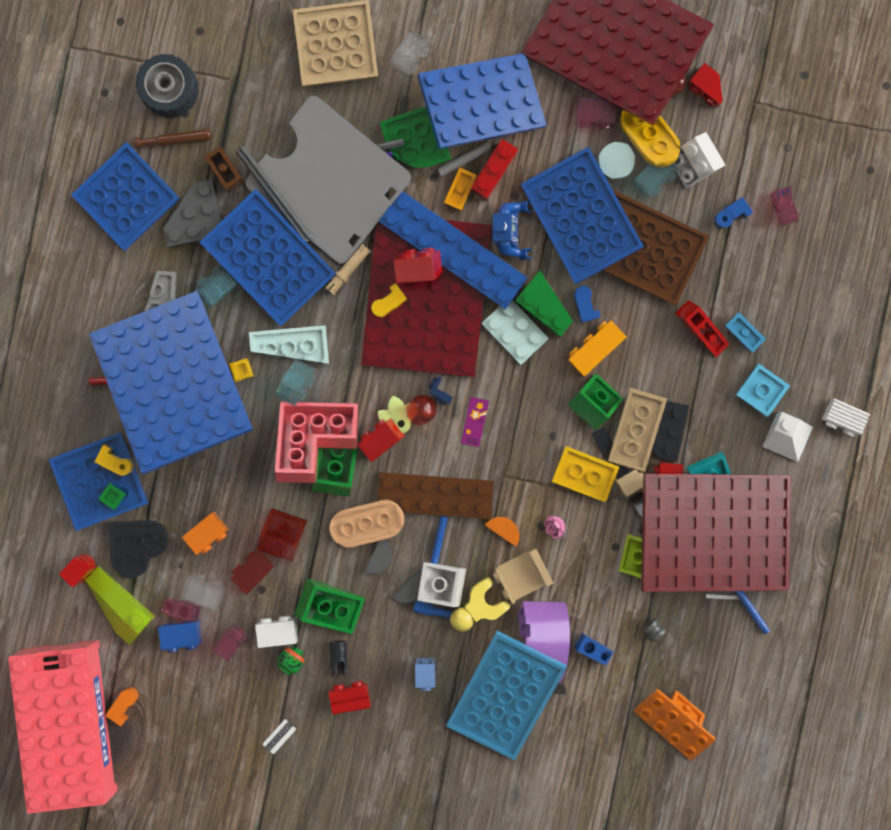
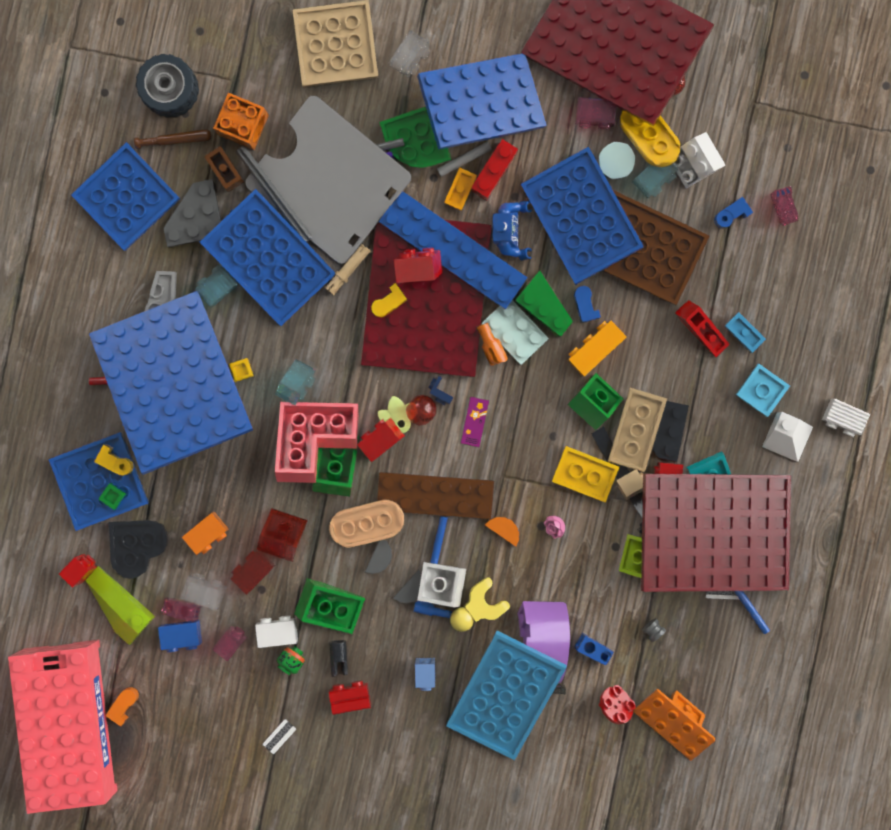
(241, 121): none -> orange brick
(296, 343): light aqua wing -> none
(492, 346): none -> orange arm
(522, 575): tan panel -> none
(616, 705): none -> plate
(707, 84): red slope -> none

